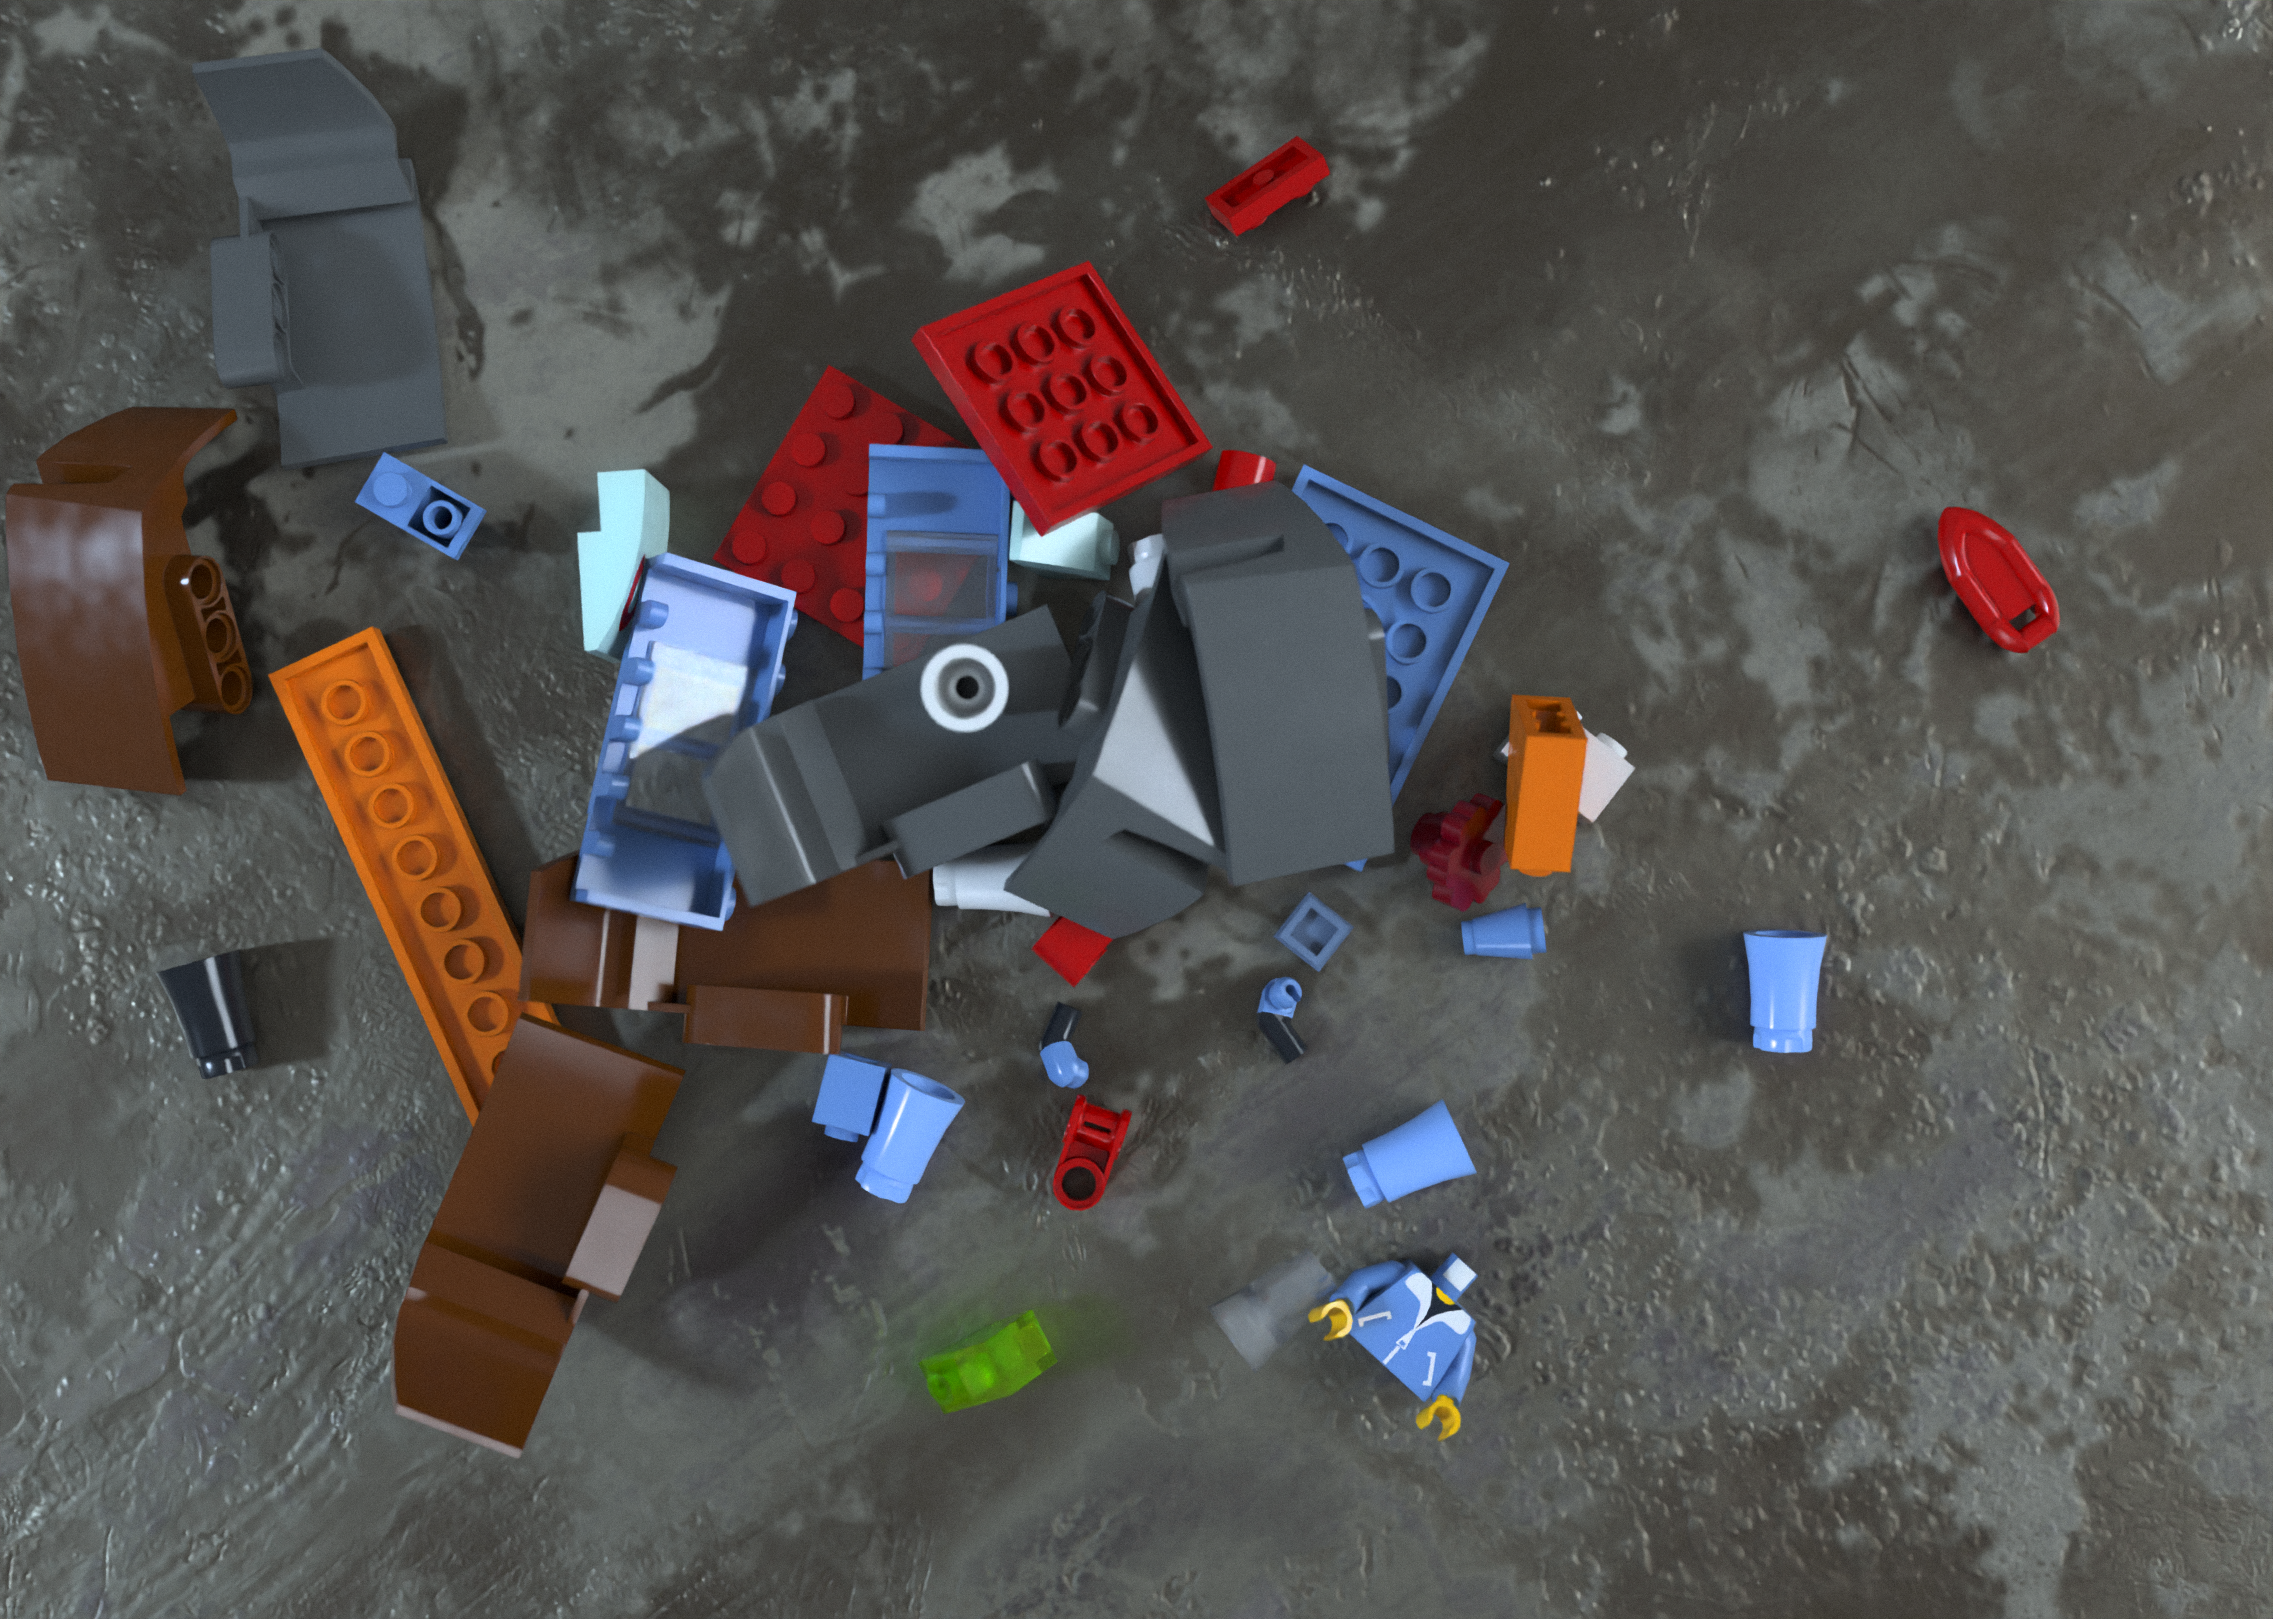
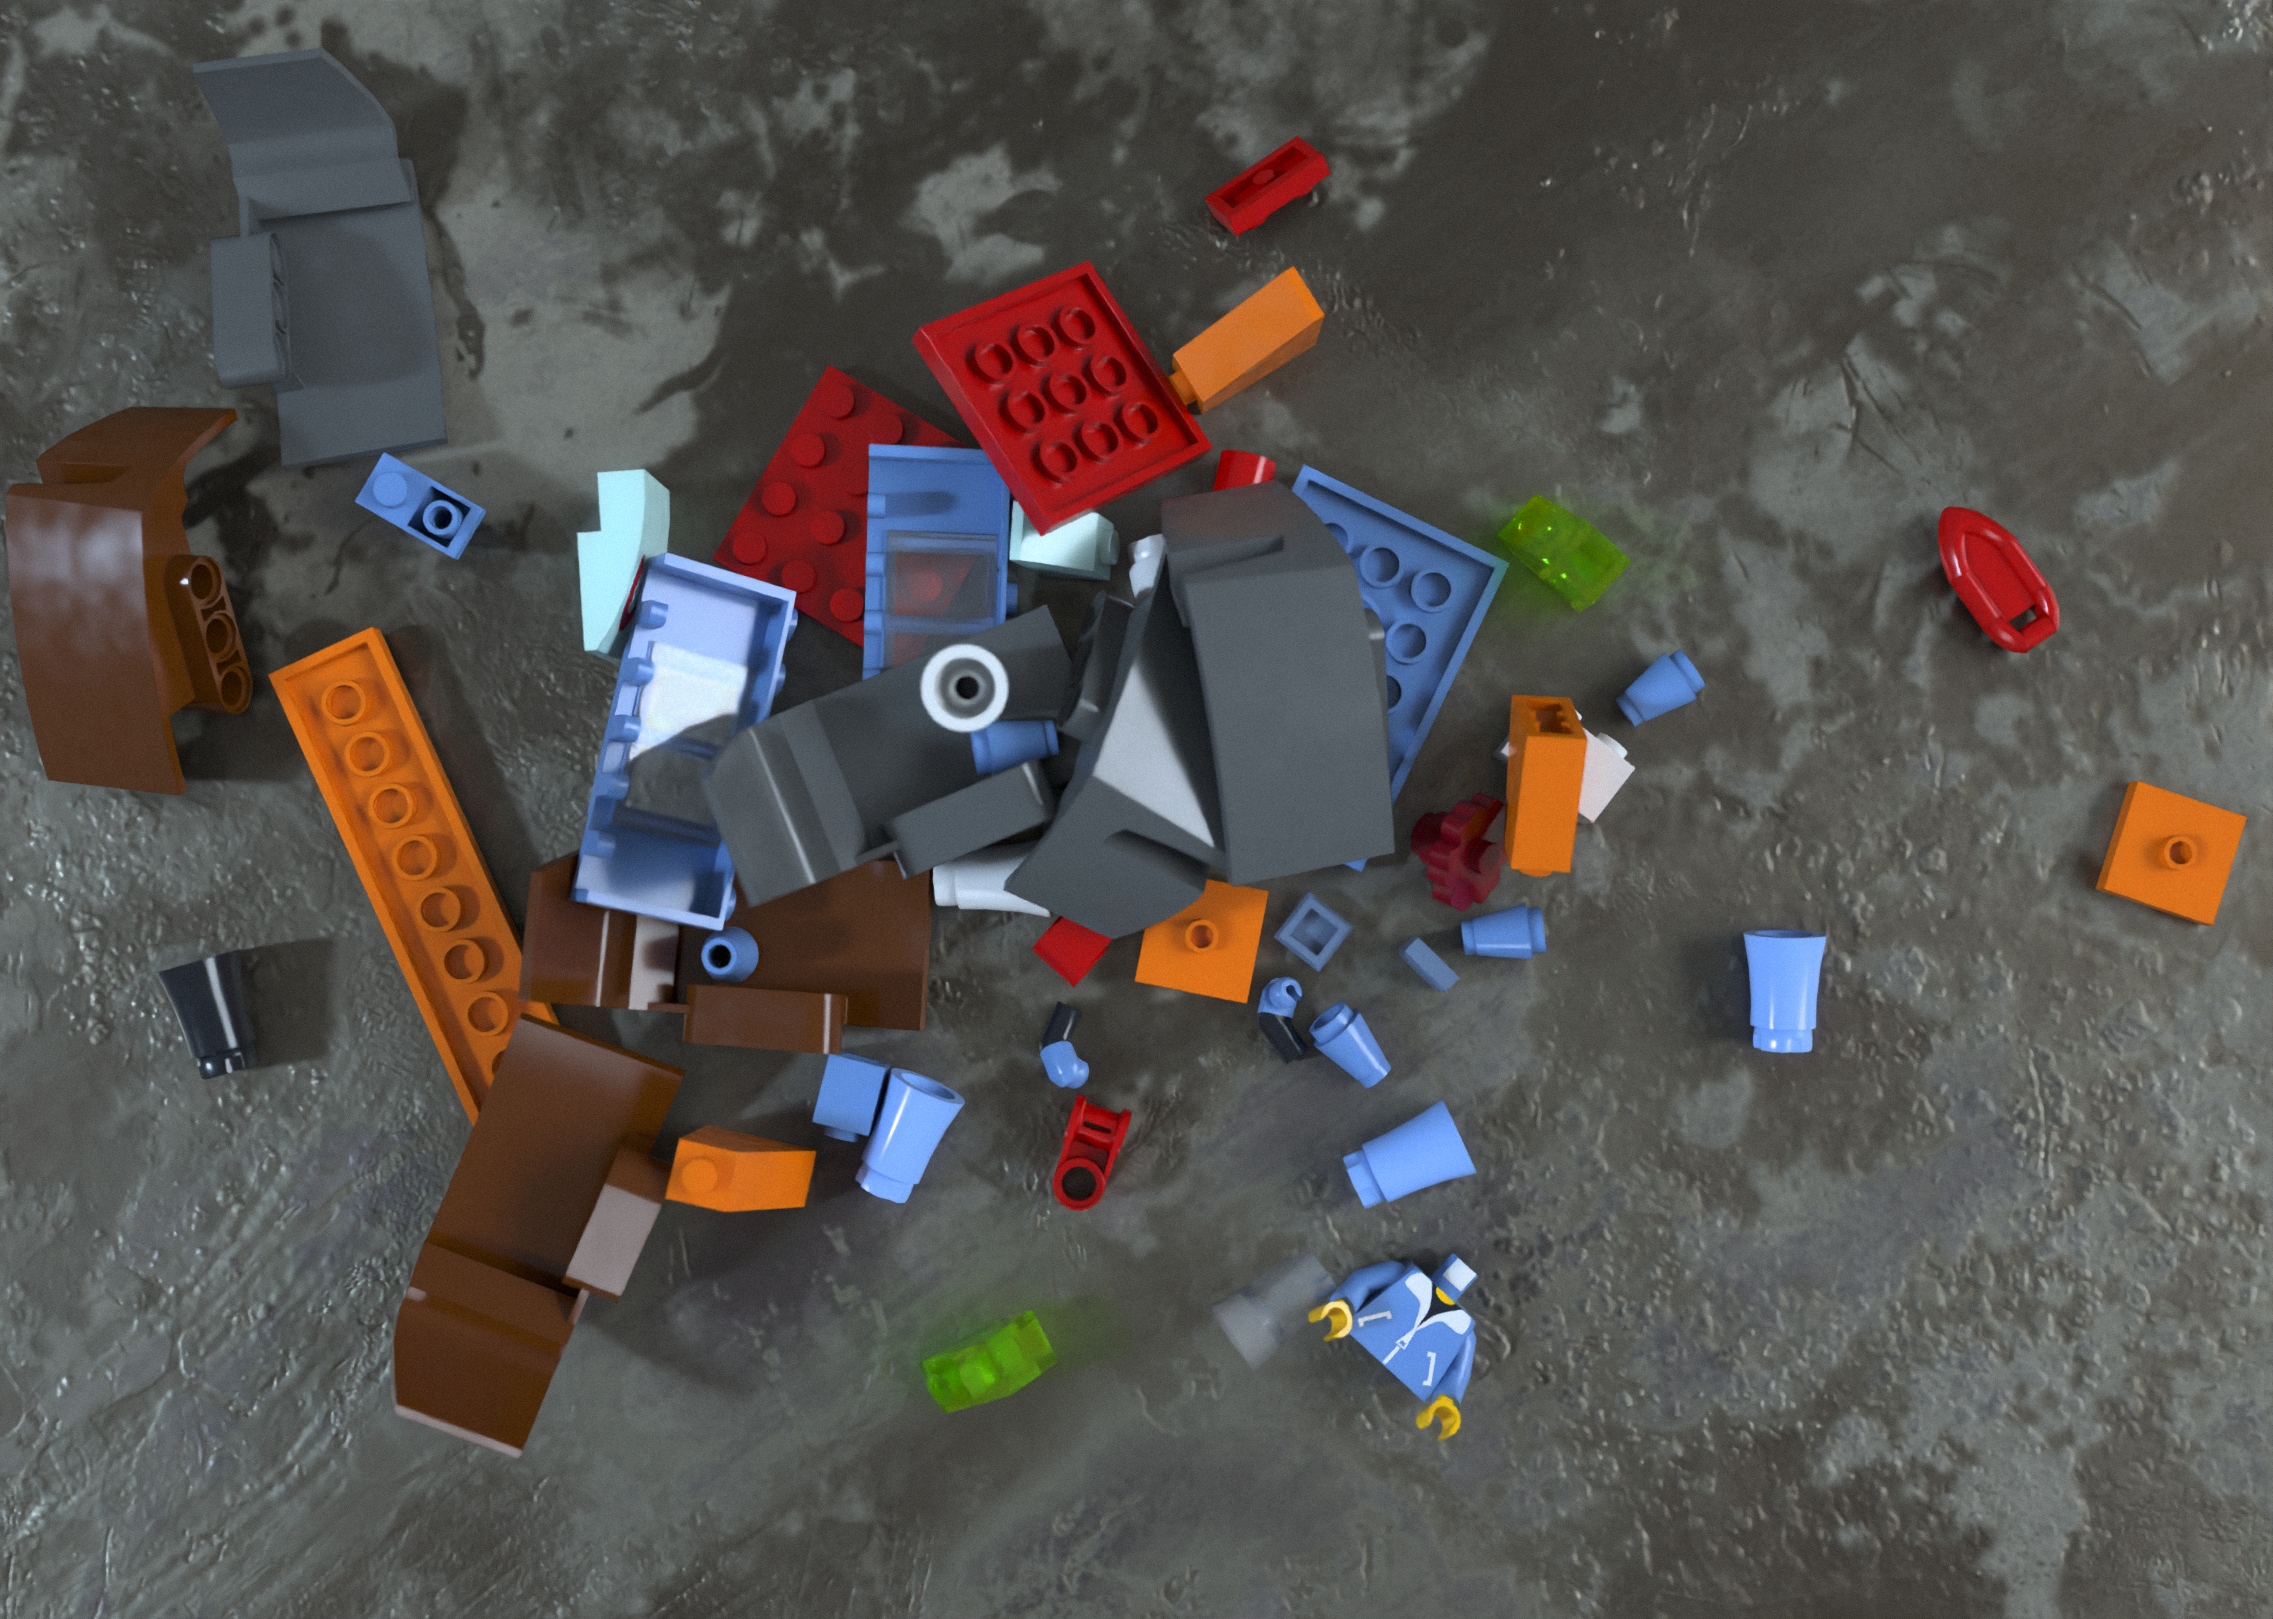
(740, 1171): none -> orange slope
(743, 954): none -> medium blue cone
(1011, 744): none -> medium blue cone
(1207, 945): none -> orange plate
(1248, 342): none -> orange slope
(1350, 1044): none -> medium blue cone
(1427, 964): none -> sand blue tile
(1564, 551): none -> clear neon green slope
(1661, 688): none -> medium blue cone
(2171, 853): none -> orange plate

